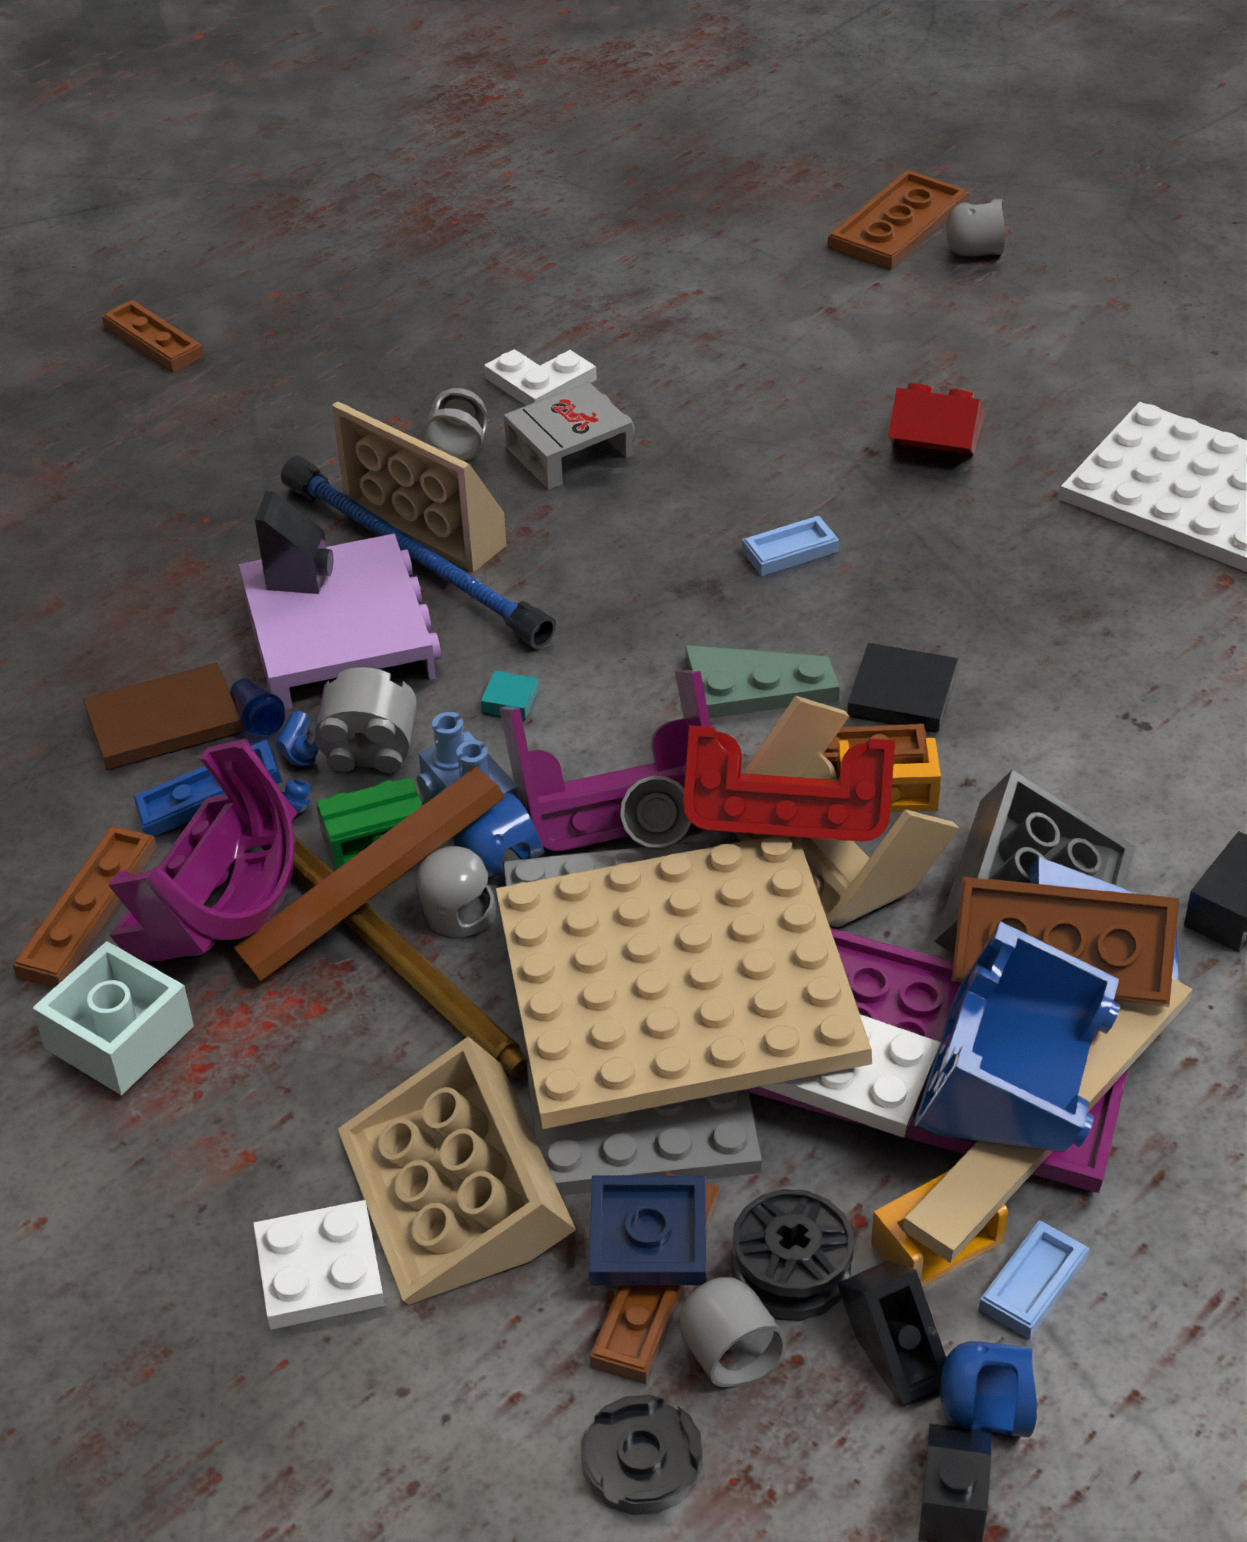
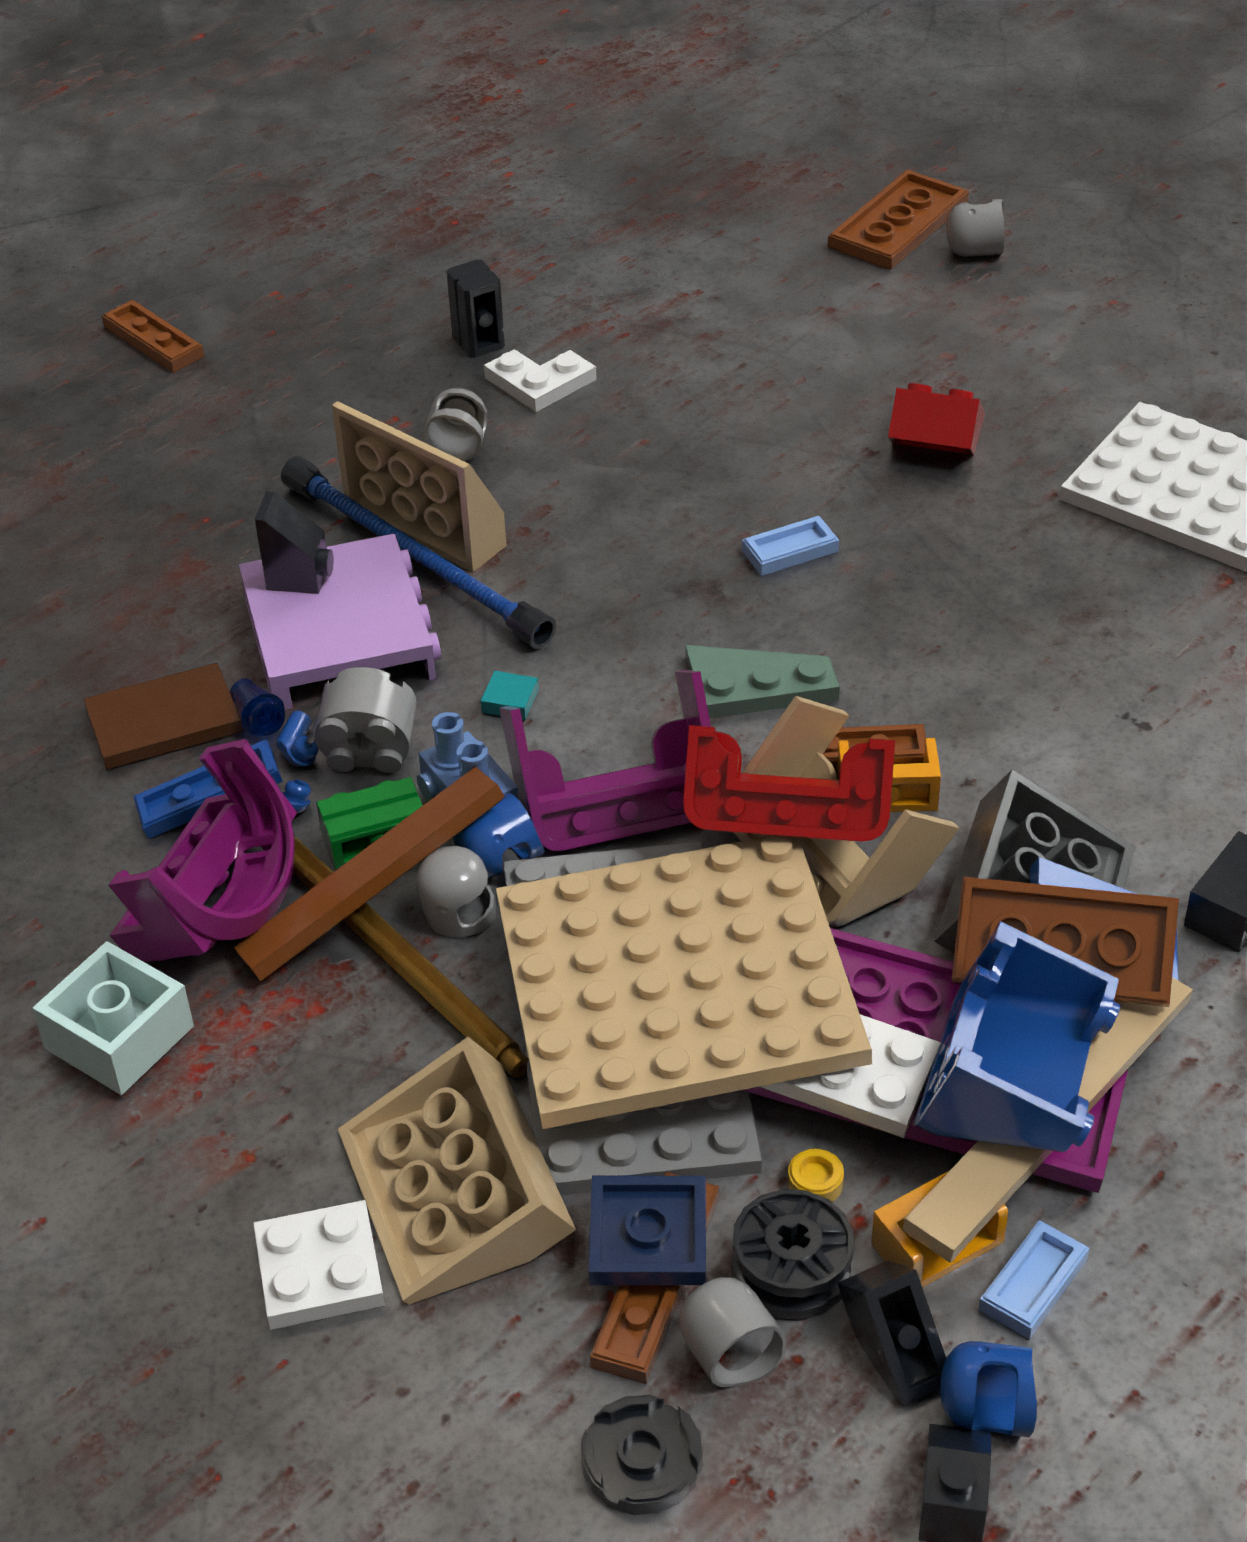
(83, 908): dark orange tile -> none
(475, 308): none -> black brick
(563, 425): light grey panel -> none
(655, 812): light grey helmet -> none
(817, 1173): none -> yellow tile
(902, 686): black tile -> none

